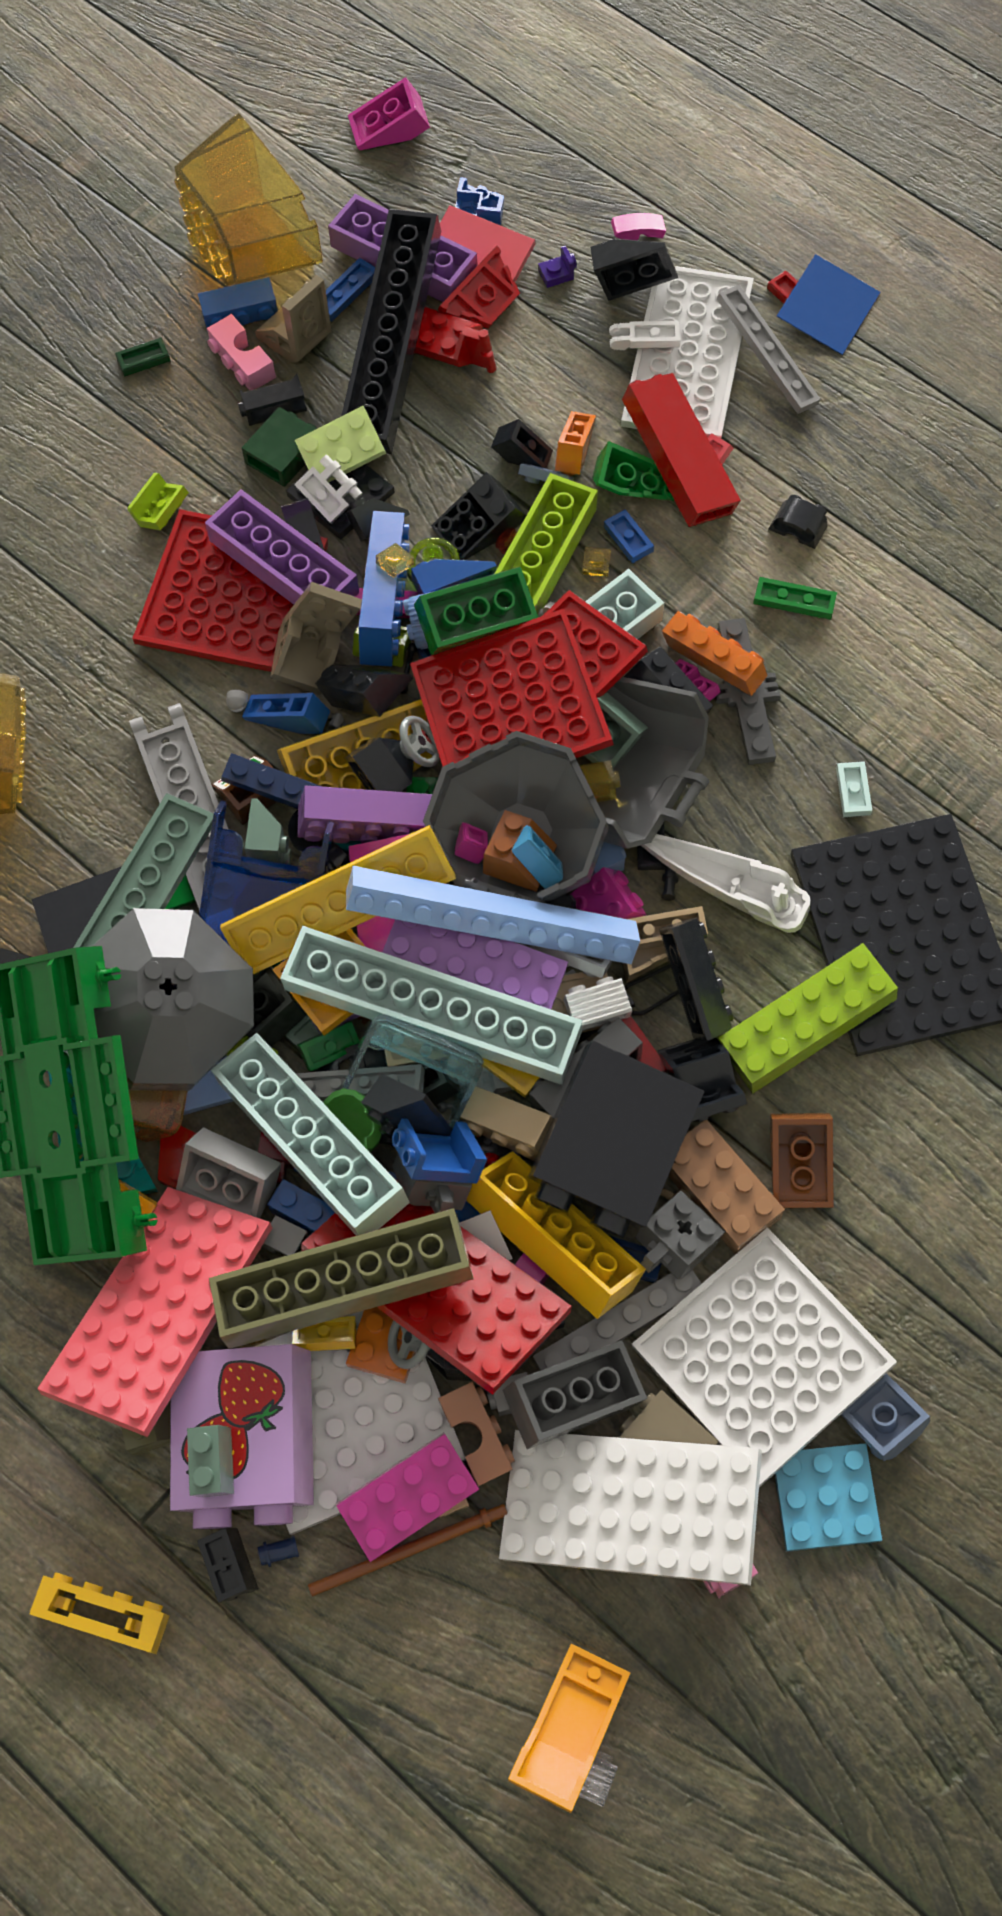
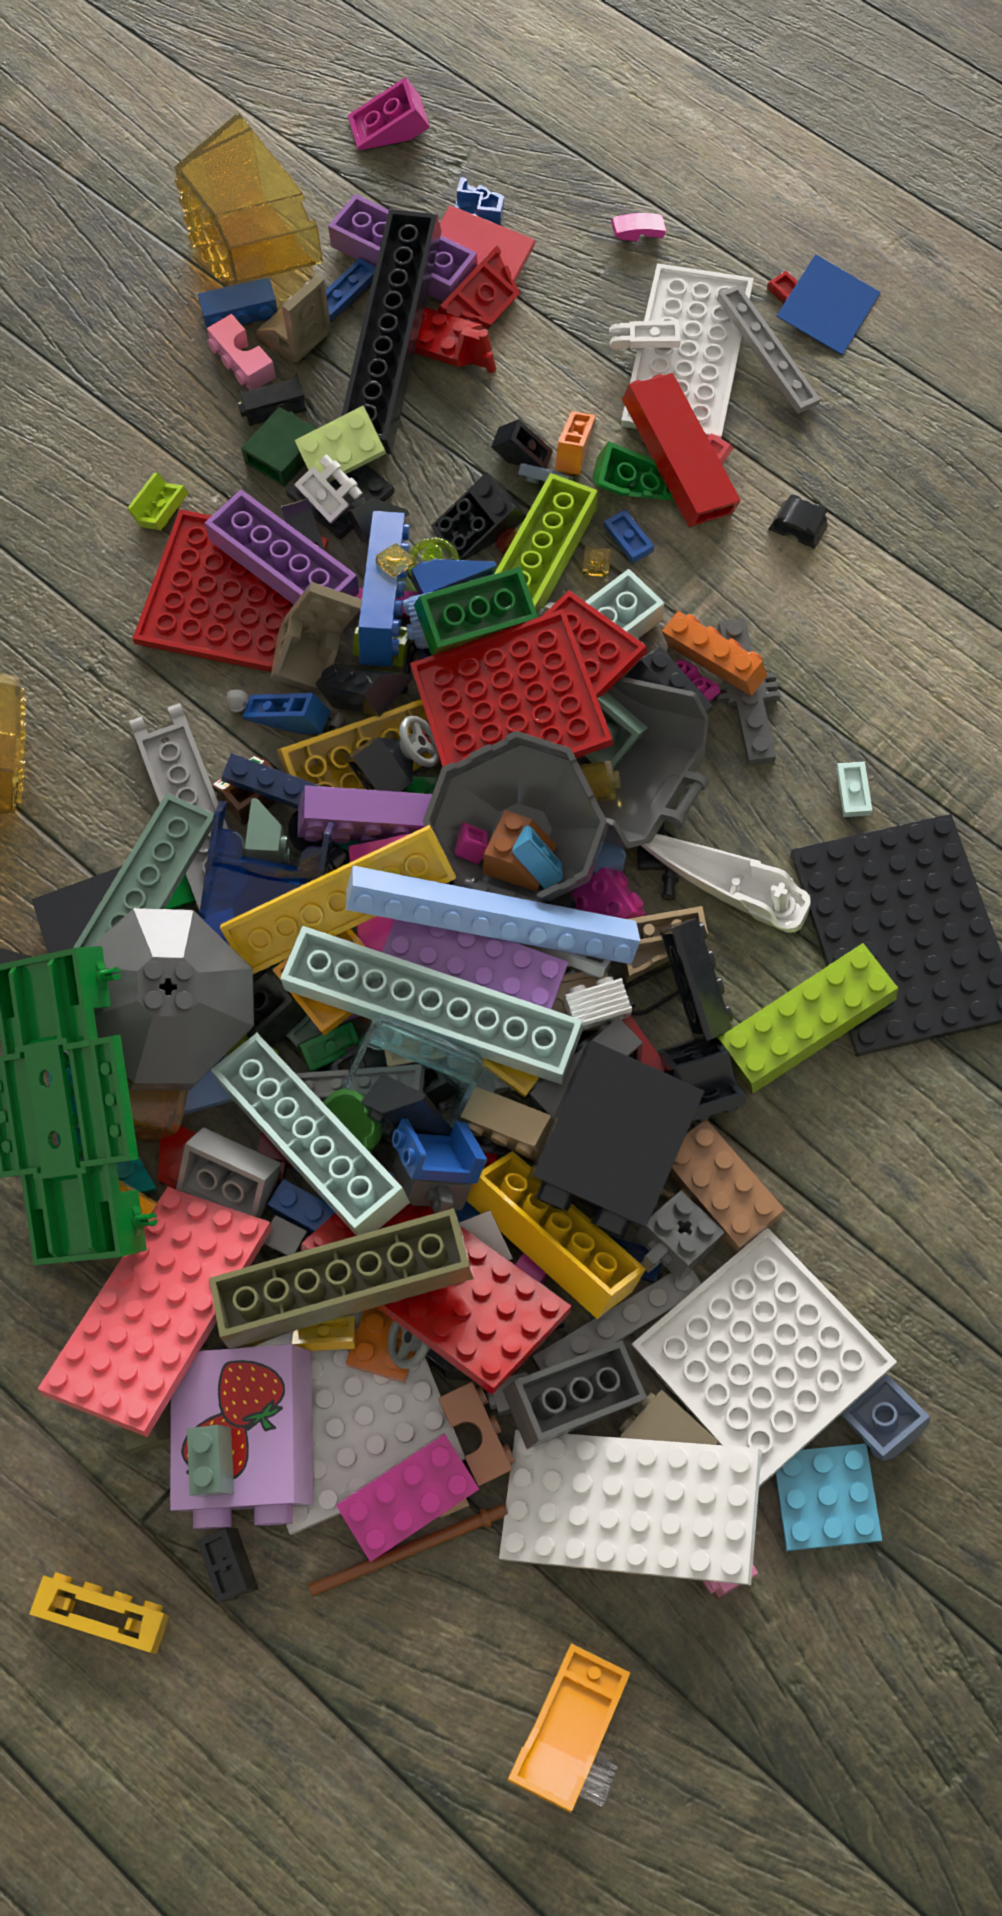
(142, 357): dark green tile -> none
(277, 1551): dark blue pin -> none
(558, 269): dark purple bracket -> none
(631, 266): black slope -> none
(795, 598): green plate -> none
(802, 1159): dark orange slope -> none

